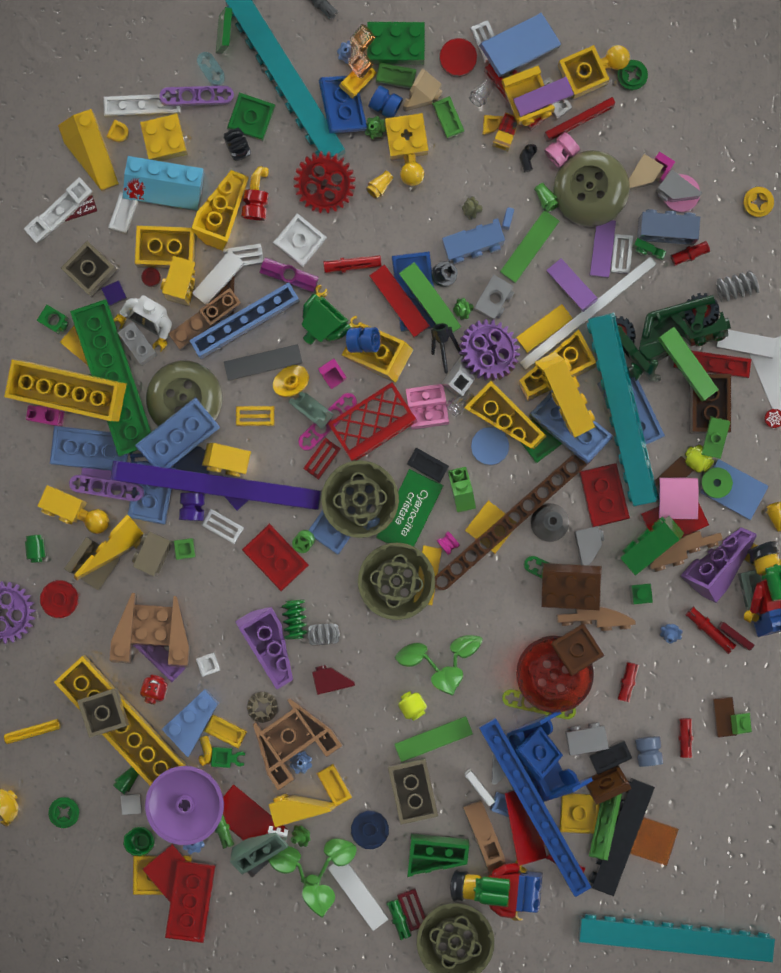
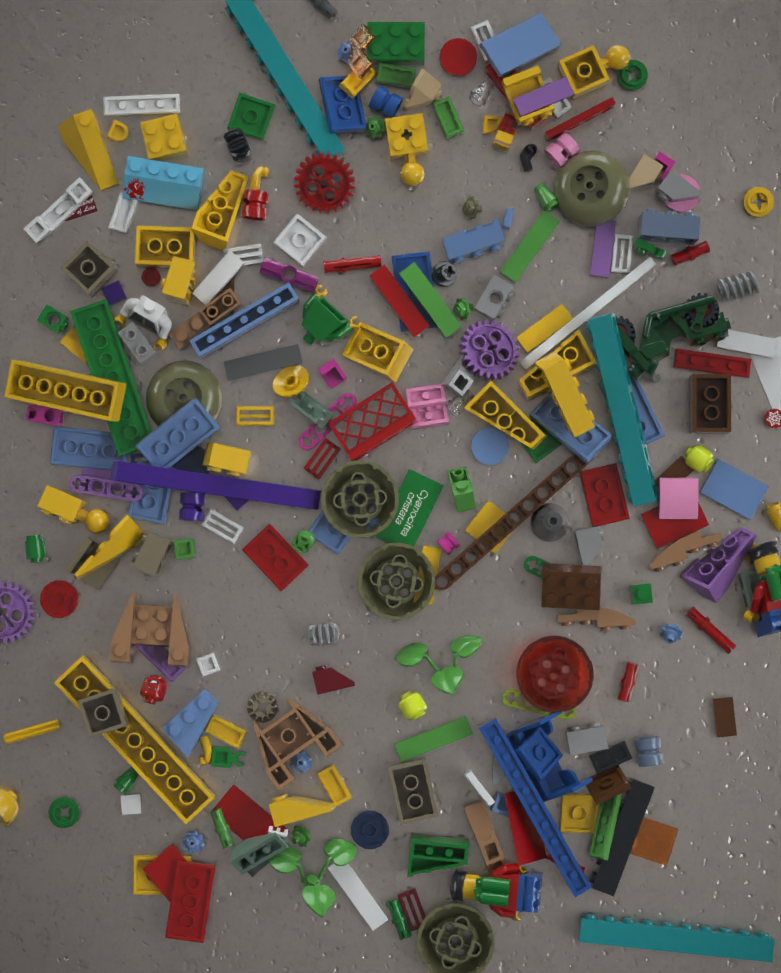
(139, 841): green hair -> none
(184, 805): medium lavender dish -> none
(196, 98): medium lavender beam -> none
(214, 66): clear light blue beam -> none
(223, 30): green tile -> none
(266, 639): medium lavender wedge -> none
(294, 619): green piece -> none
(363, 340): blue wheel -> none
(379, 184): yellow cone -> none
(427, 465): black plate -> none
(441, 333): black plant -> none
(572, 285): medium lavender tile -> none
(577, 649): reddish brown tile -> none
(651, 544): green brick -> none
(685, 737): red pin -> none
(688, 364): bright green tile -> none
(708, 486): bright green piece -> none
(715, 437): bright green plate -> none
(734, 635): dark red tile -> none
(741, 723): bright green plate -> none

